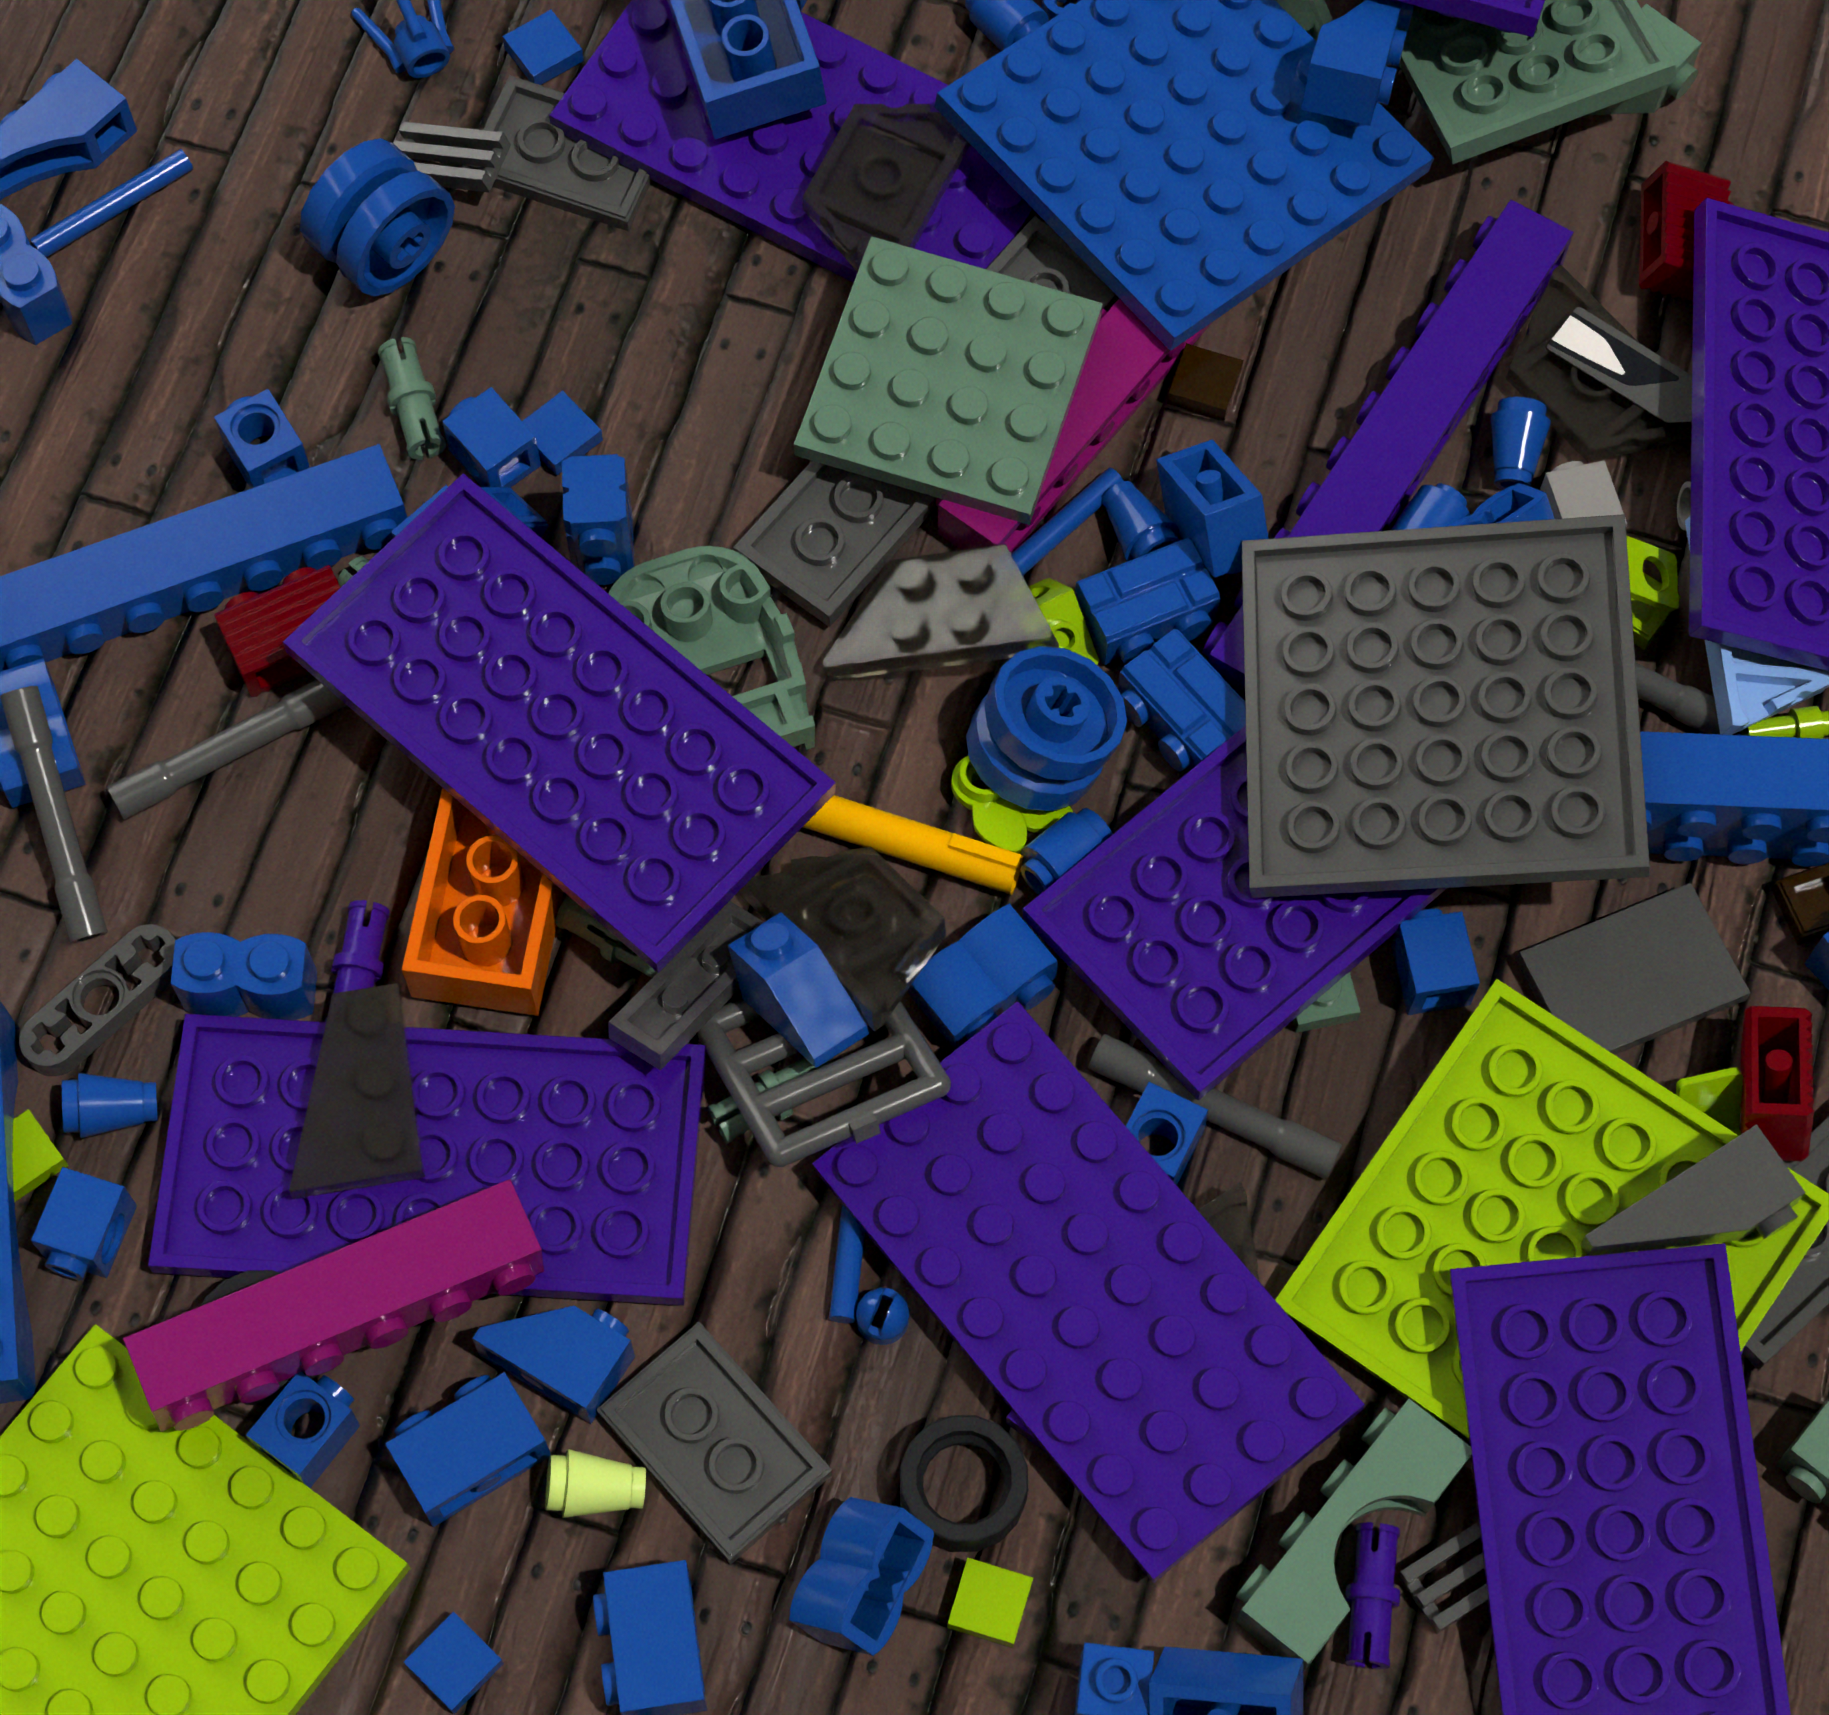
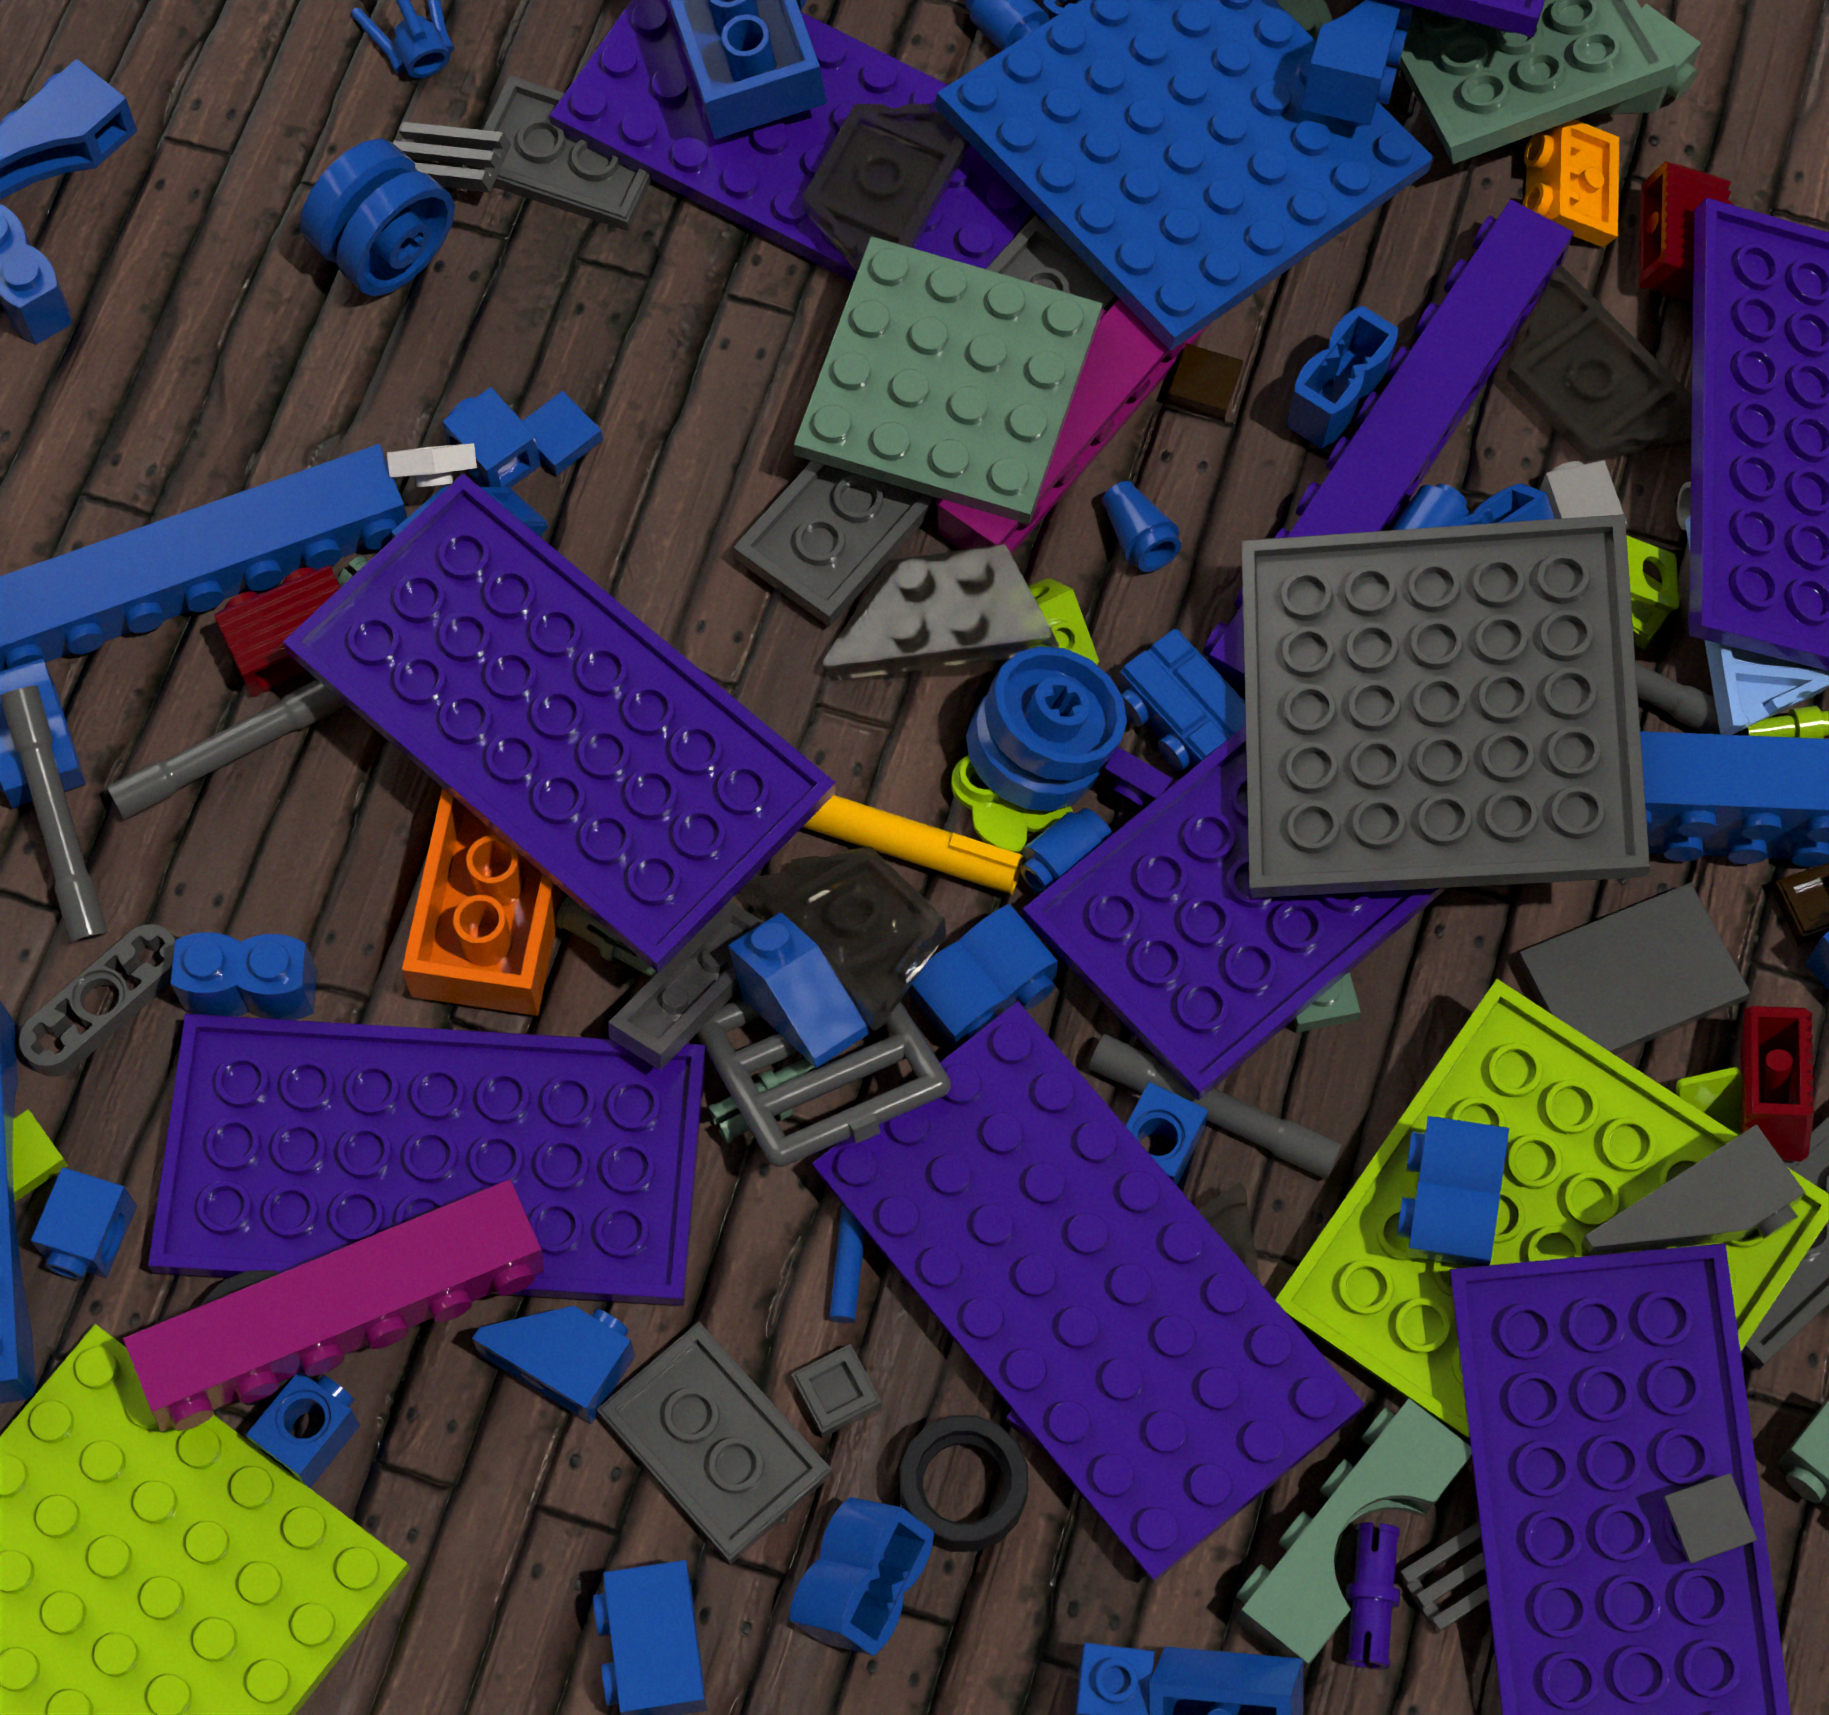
(106, 1104): blue cone -> none
(112, 203): blue bar -> none
(258, 417): blue brick -> none
(359, 961): dark purple pin -> none
(362, 1099): clear smoke wing -> none
(411, 398): sand green pin -> none
(432, 464): none -> white plate
(453, 1662): blue tile -> none
(467, 1447): blue brick -> none
(543, 48): blue tile -> none
(592, 1485): yellowish green cone -> none
(598, 516): blue brick -> none
(719, 616): sand green slope -> none
(836, 1390): none -> dark grey tile
(895, 1321): blue hinge -> none
(990, 1602): lime tile -> none
(1065, 521): blue bar -> none
(1136, 779): none -> dark purple plate
(1147, 599): blue brick -> none
(1212, 504): blue brick -> none
(1342, 377): none -> blue brick
(1435, 962): blue brick -> none
(1455, 1191): none -> blue brick
(1517, 439): blue cone -> none
(1575, 179): none -> light orange bracket
(1625, 366): sticker -> none
(1709, 1519): none -> dark grey tile

